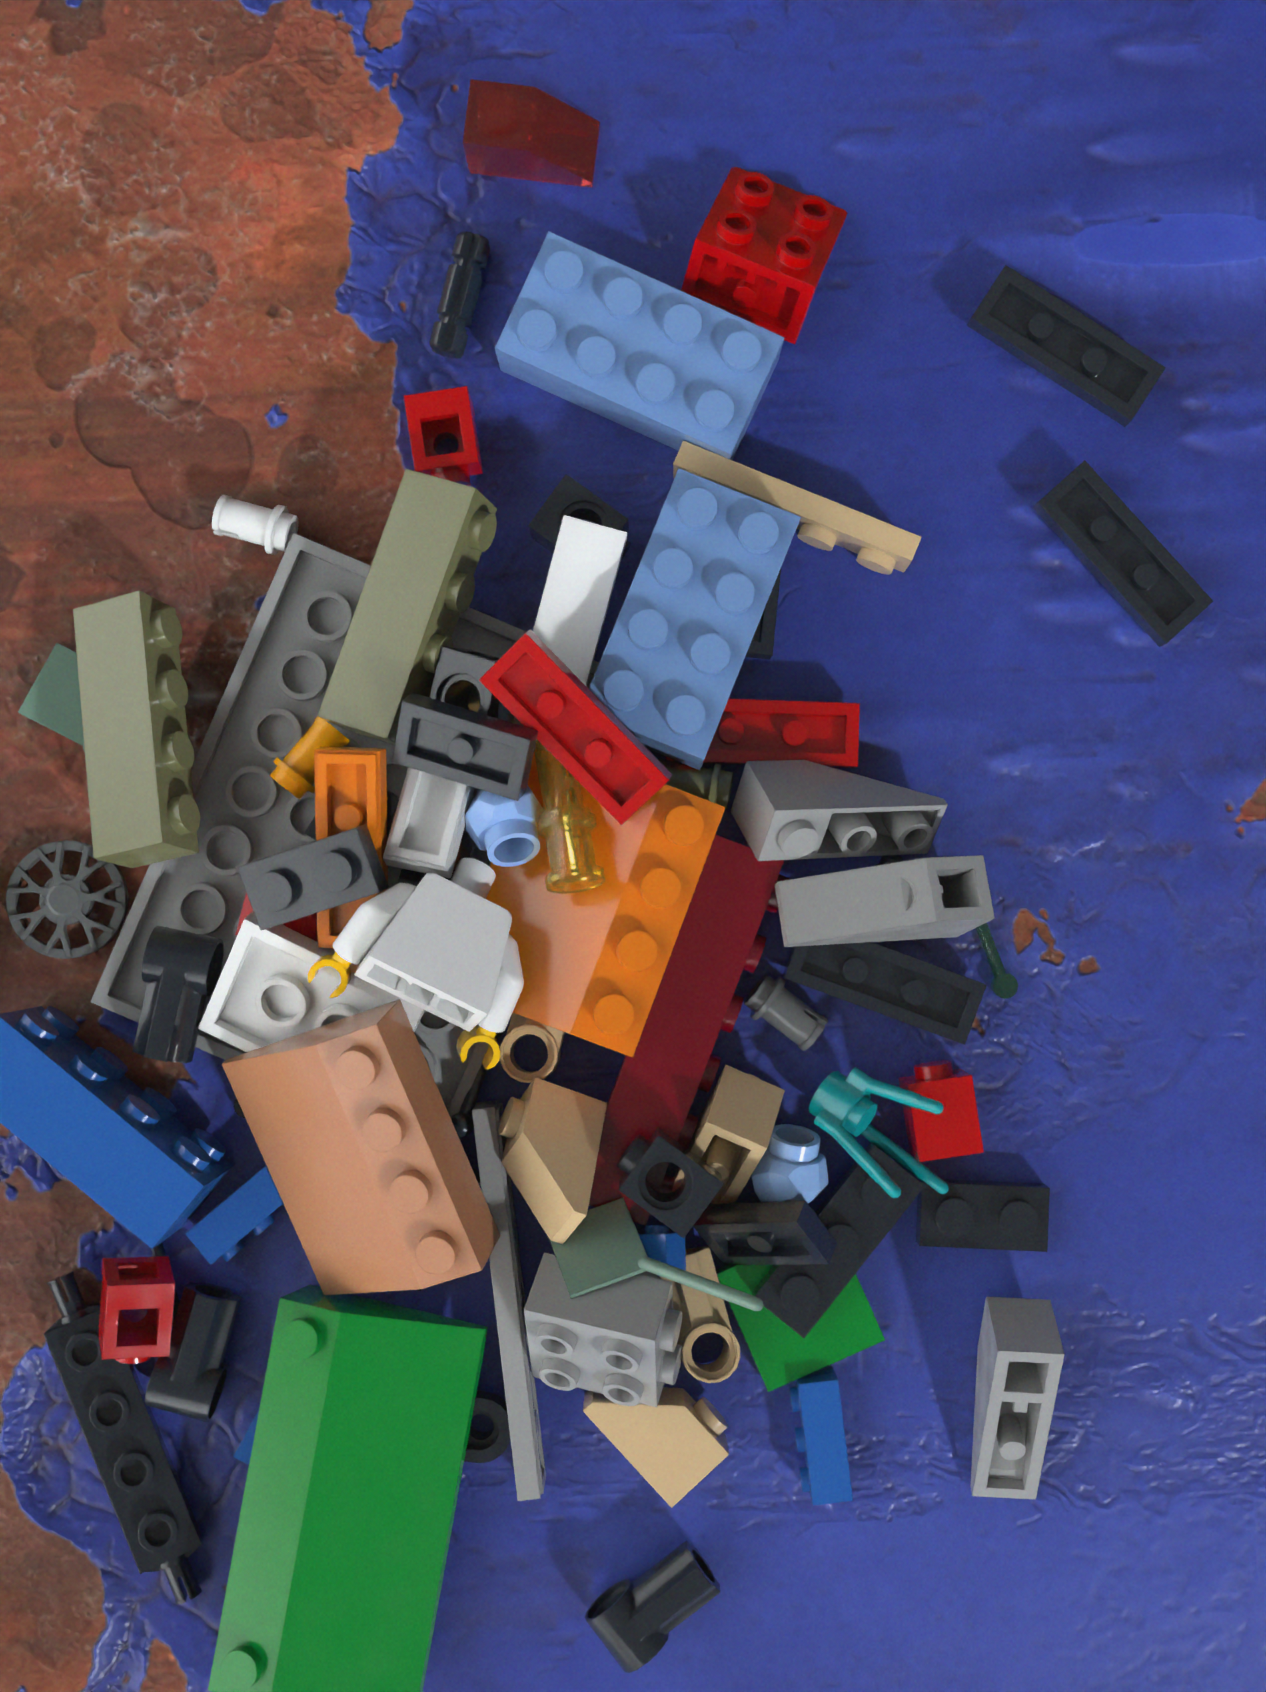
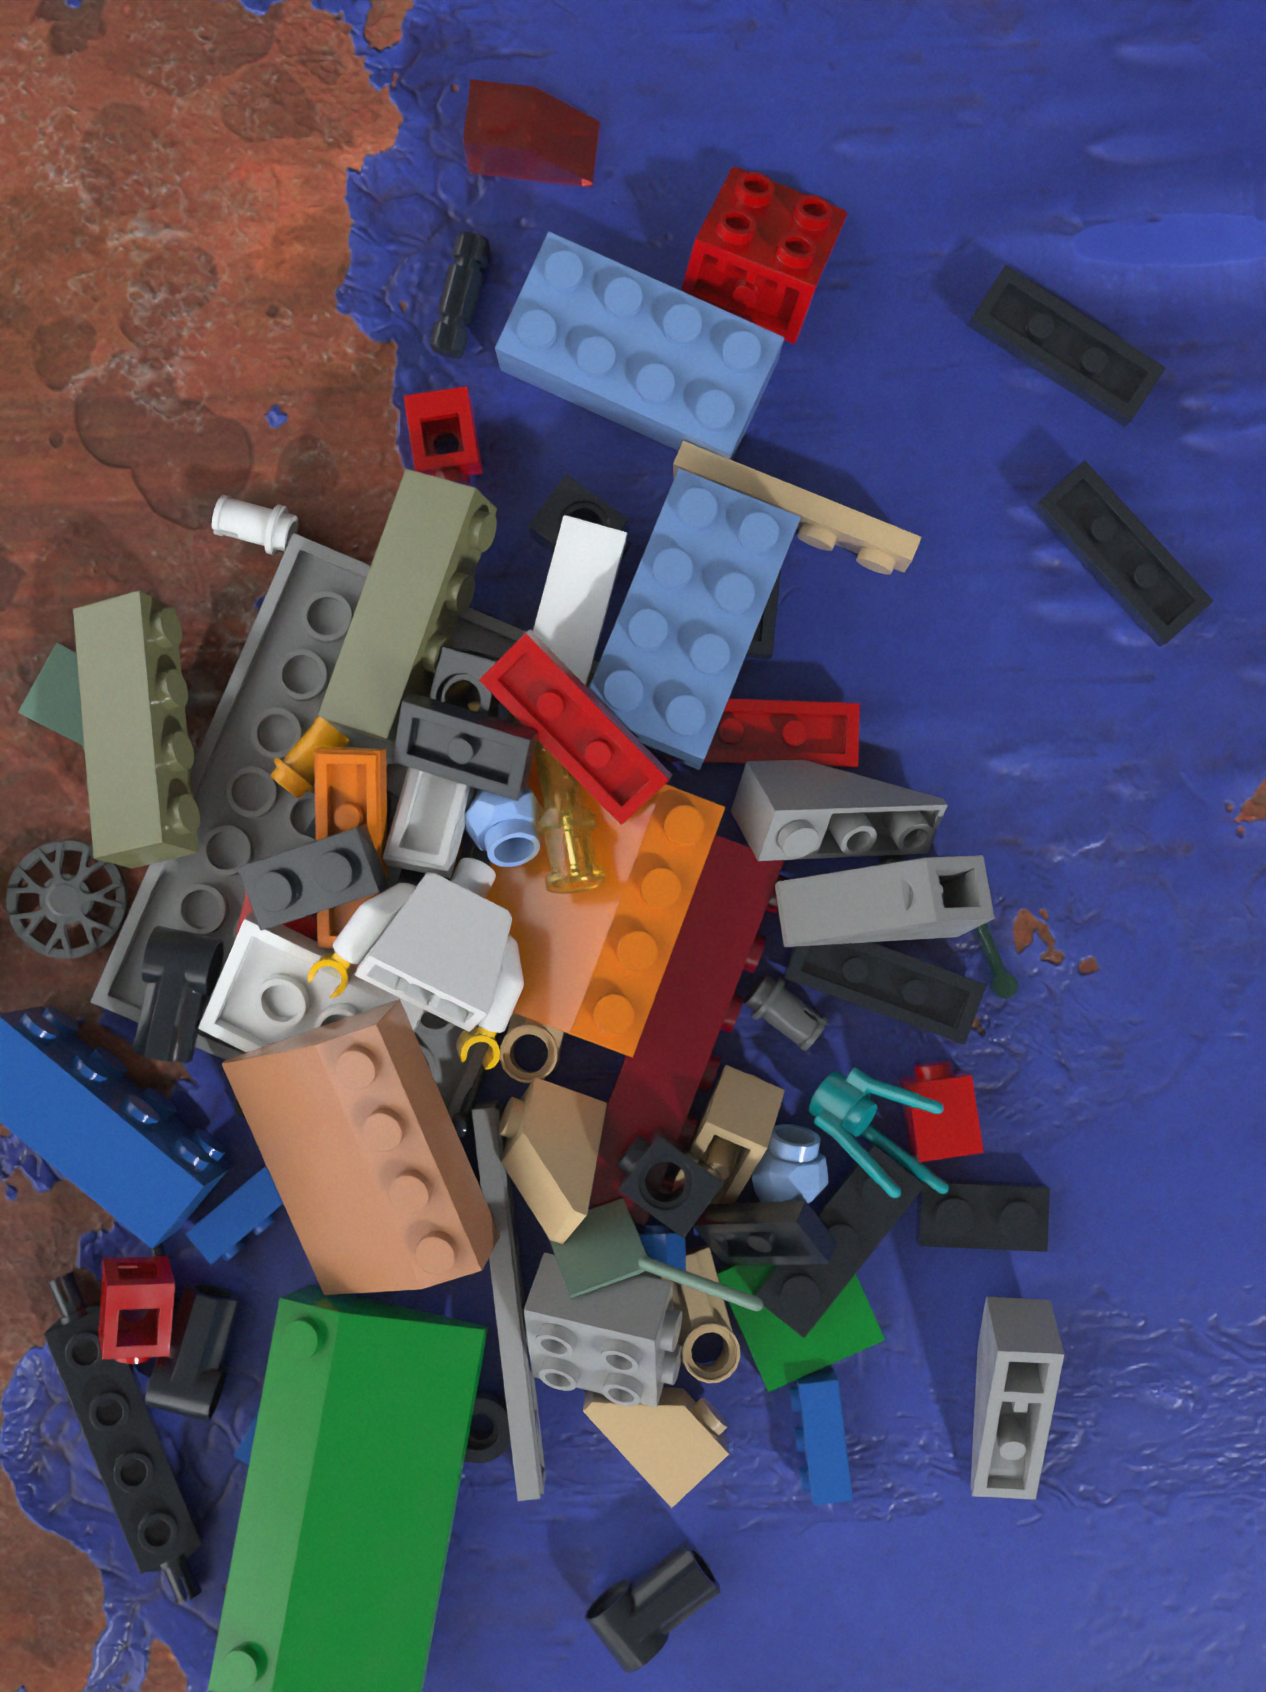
(705, 783): olive pin -> none

